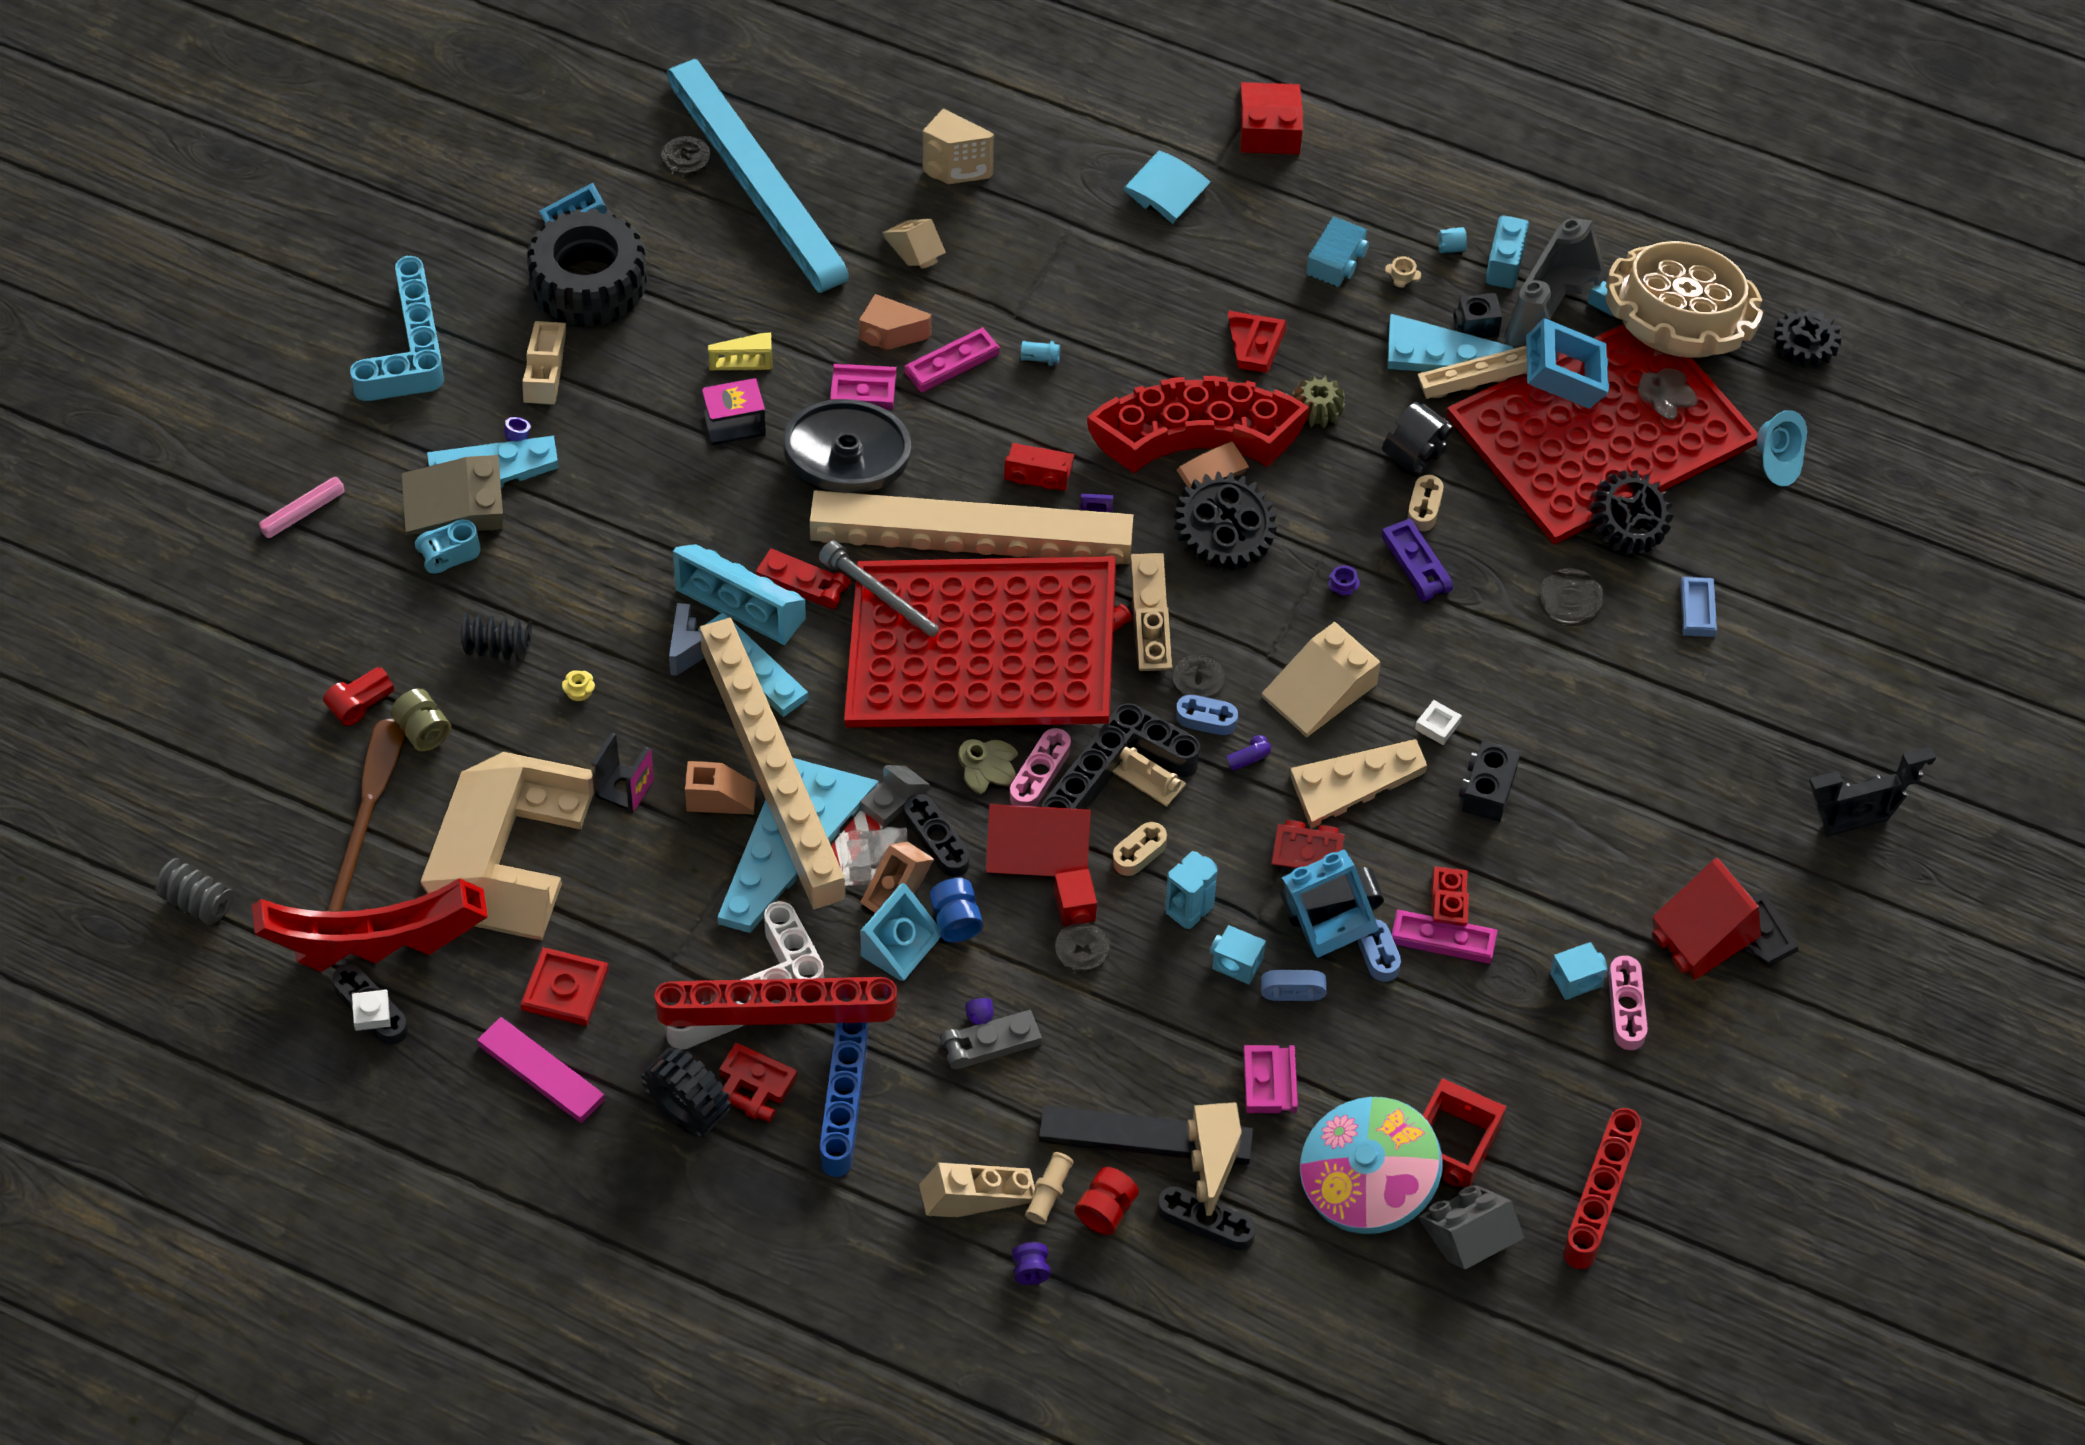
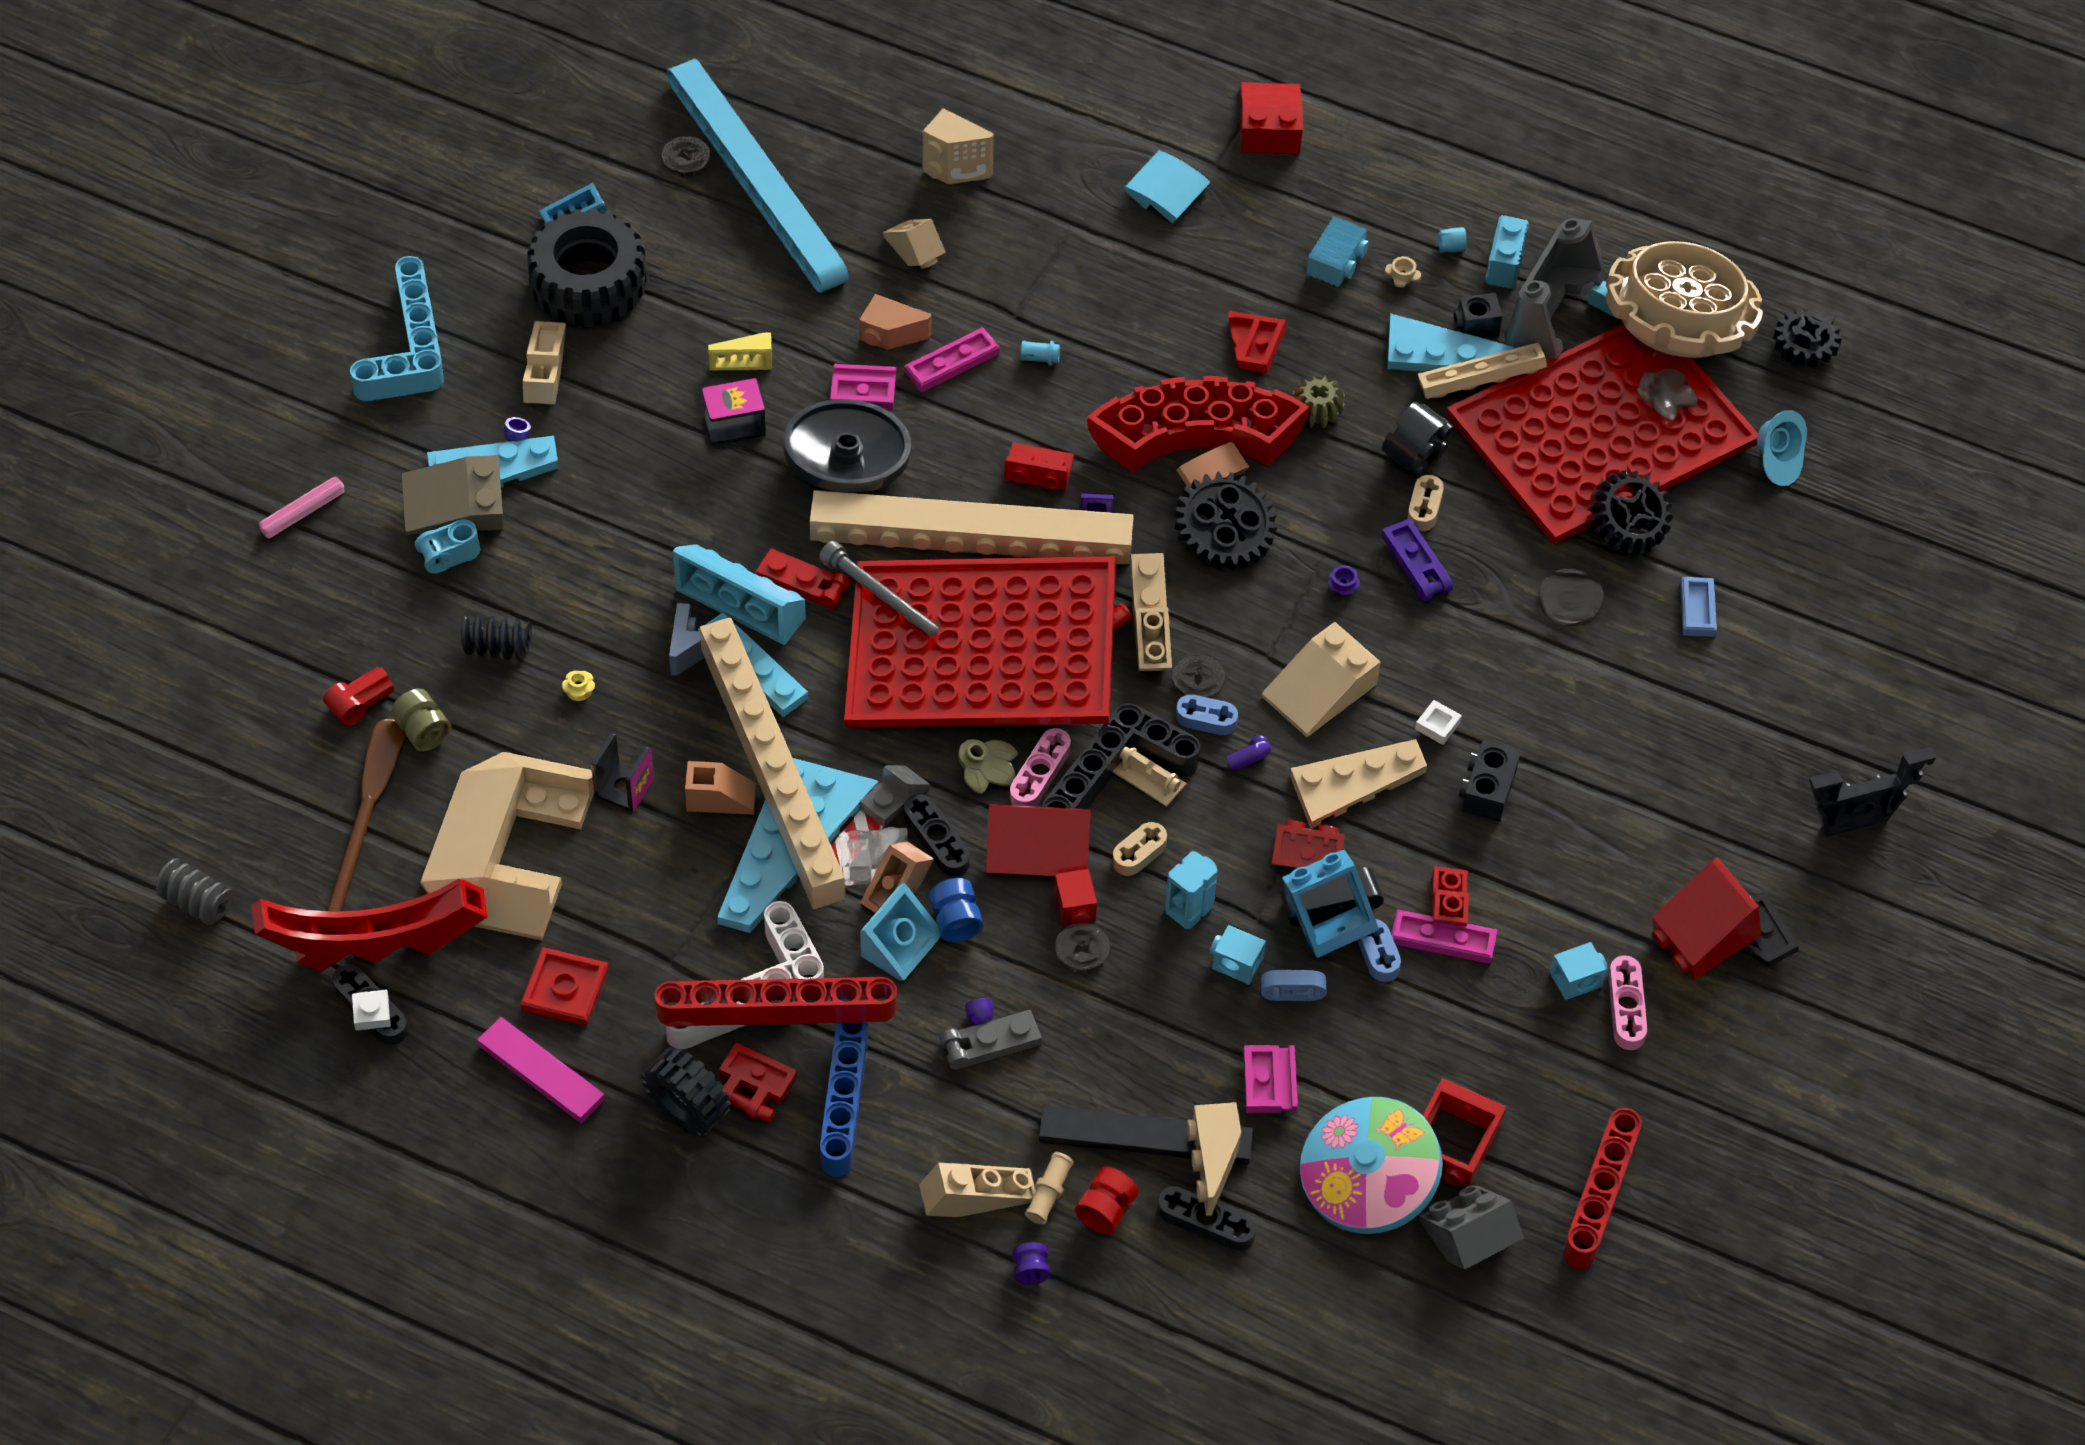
(1546, 375): dark azure window -> none

